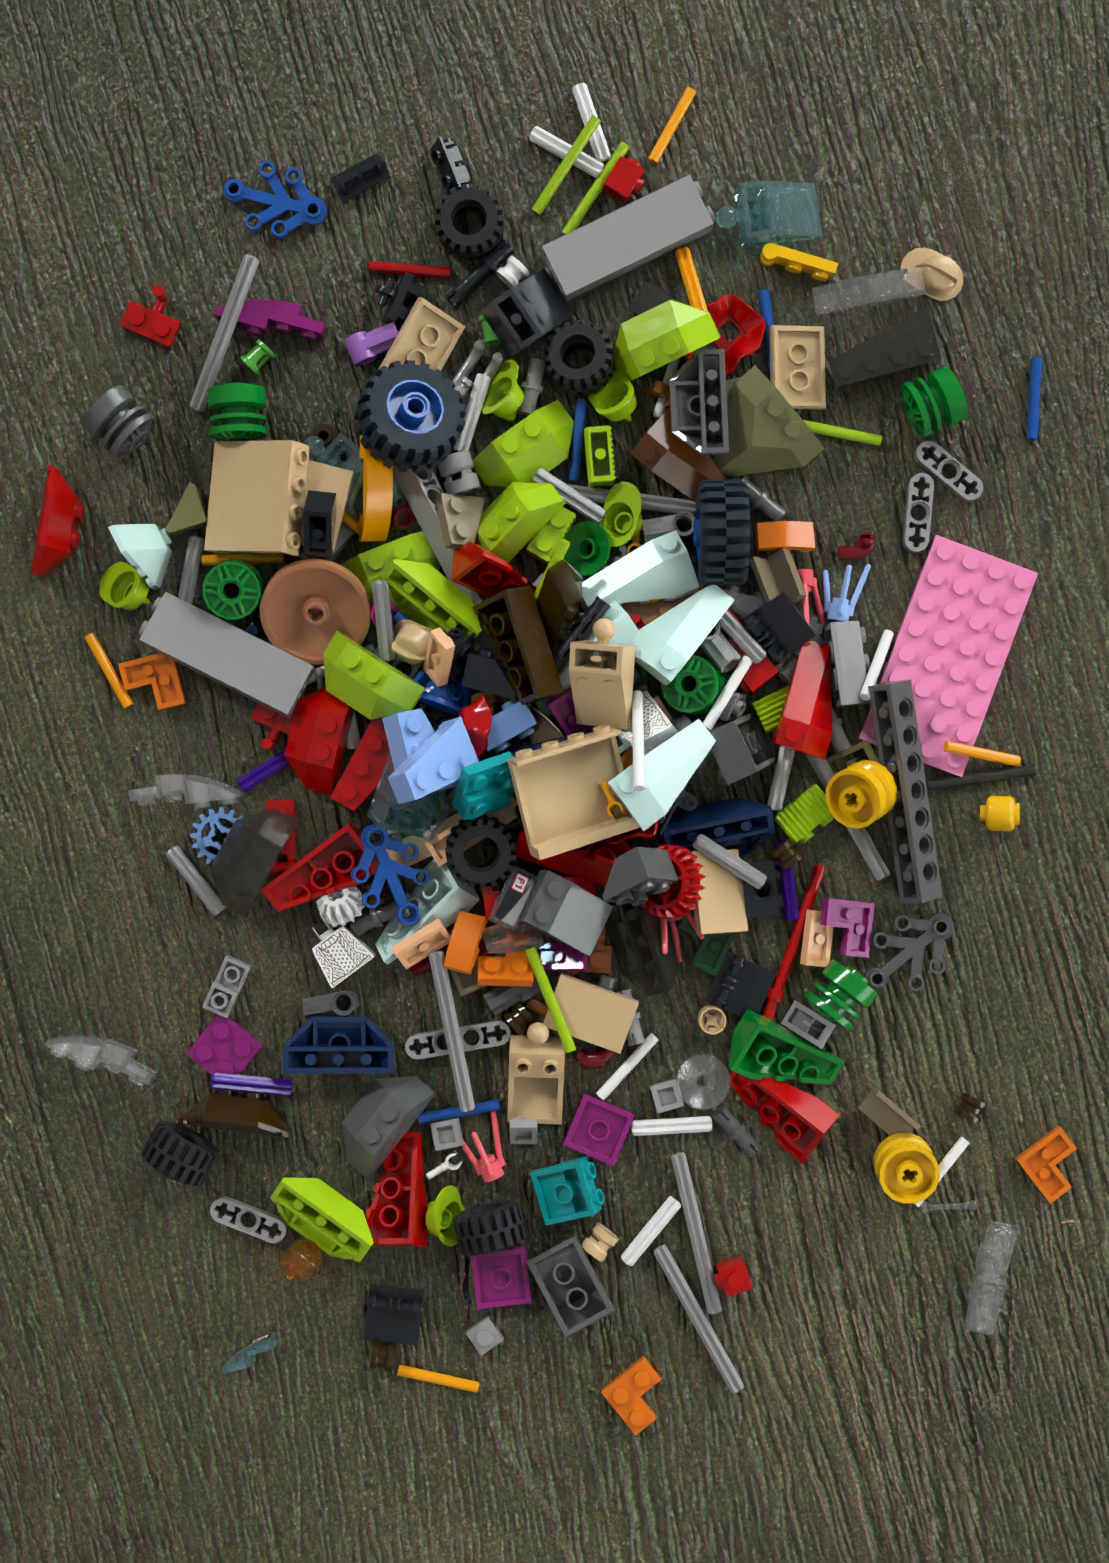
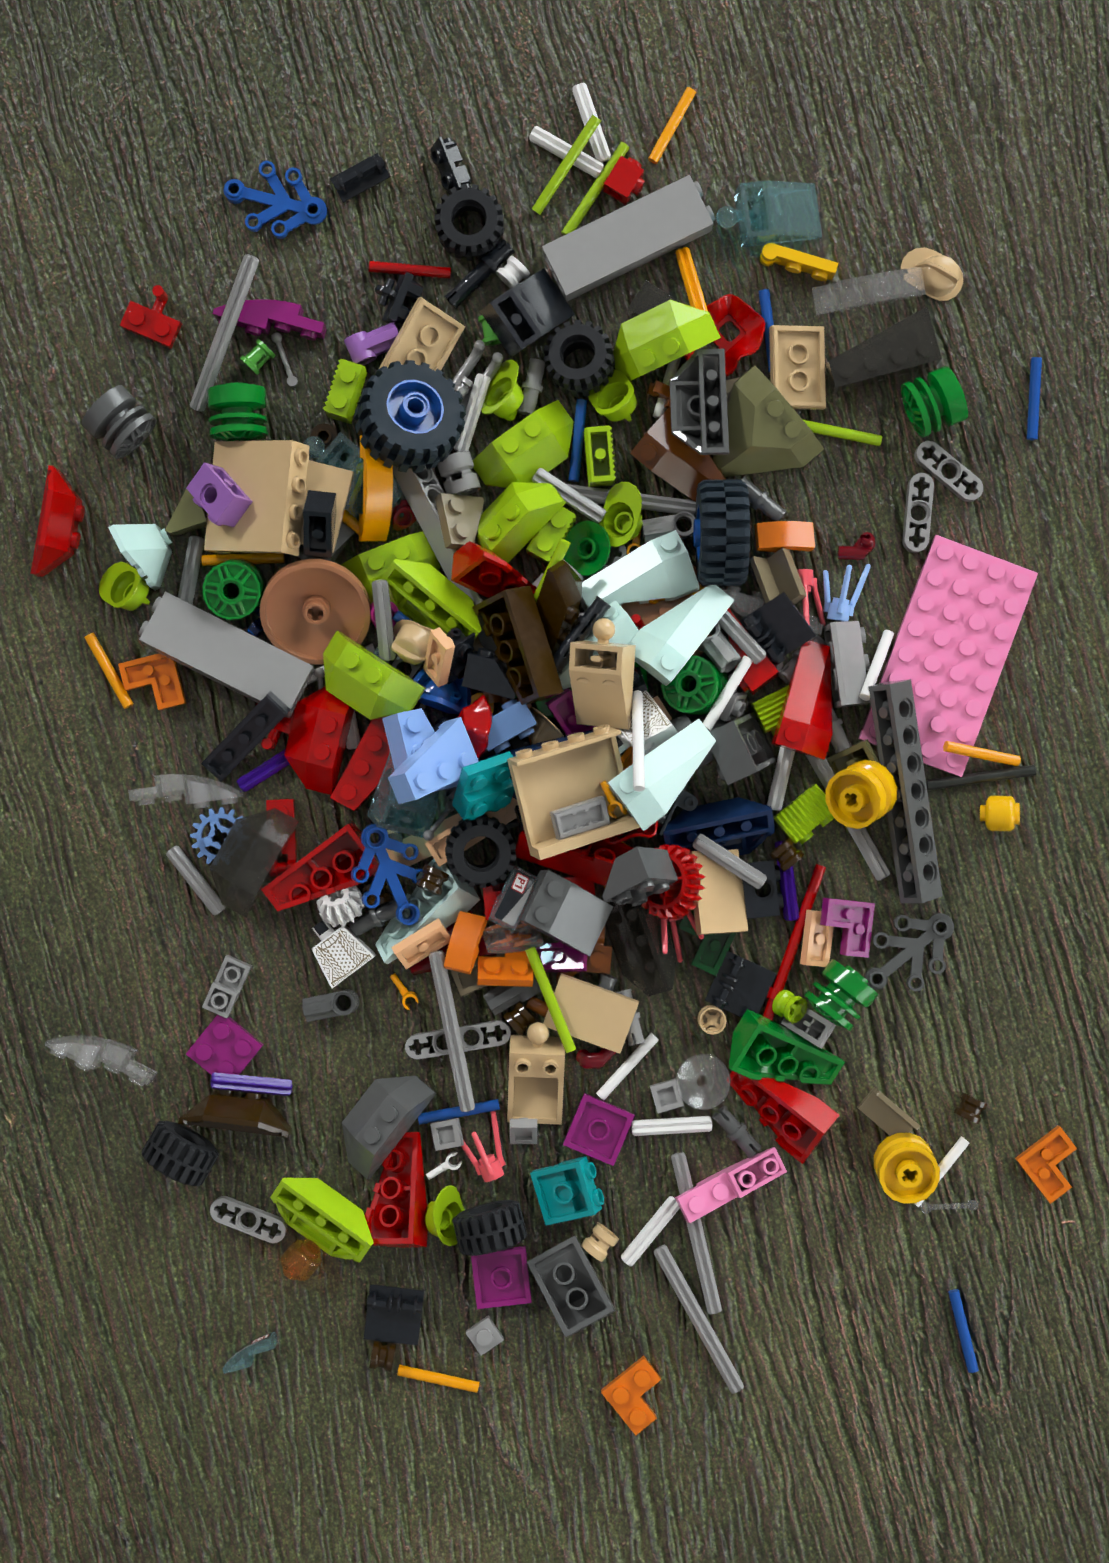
(218, 495): none -> medium lavender brick
(245, 736): none -> black tile
(291, 380): none -> light grey hinge
(338, 1046): dark blue wedge -> none
(345, 391): none -> lime brick
(403, 991): none -> light orange hand
(432, 880): none -> dark brown wheel
(580, 817): none -> light grey plate
(730, 1183): none -> bright pink slope
(732, 1276): red brick -> none
(789, 1006): none -> lime wheel
(963, 1331): none -> blue bar
(989, 1277): clear slope -> none

